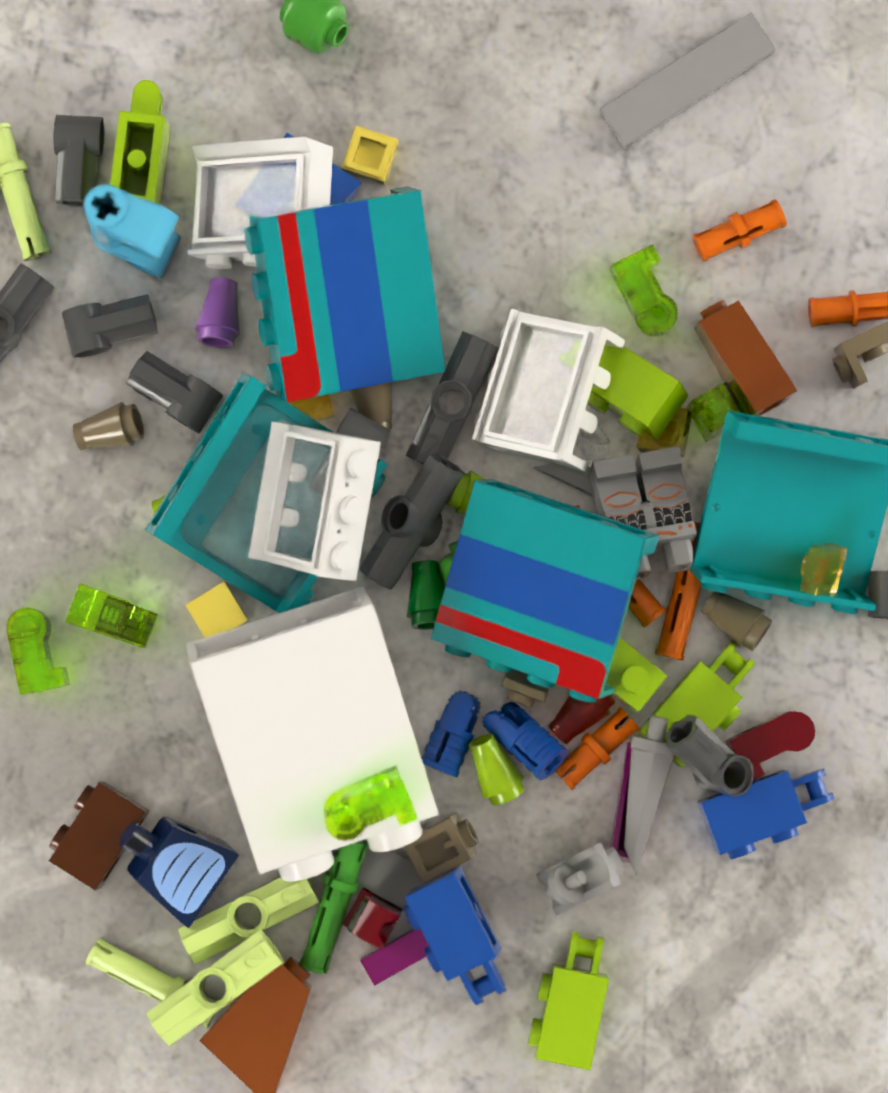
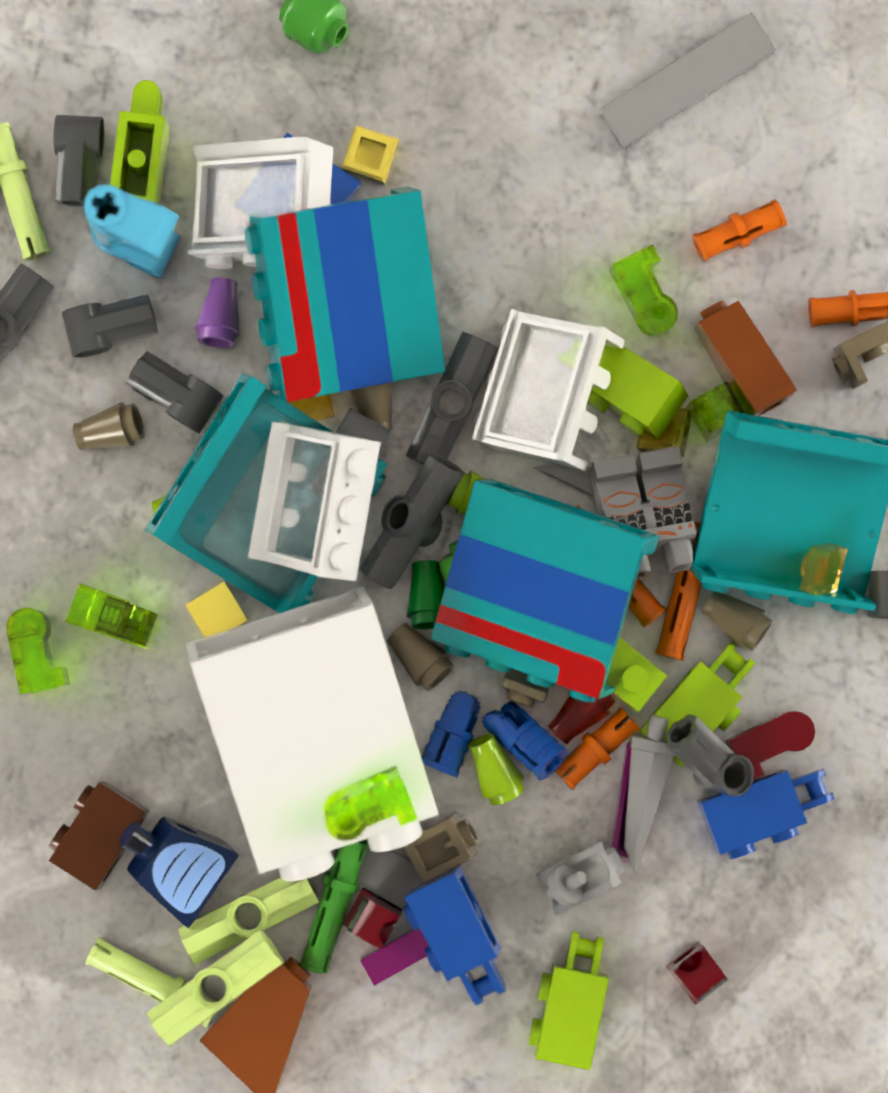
(420, 657): none -> dark tan cone
(697, 973): none -> dark red leg

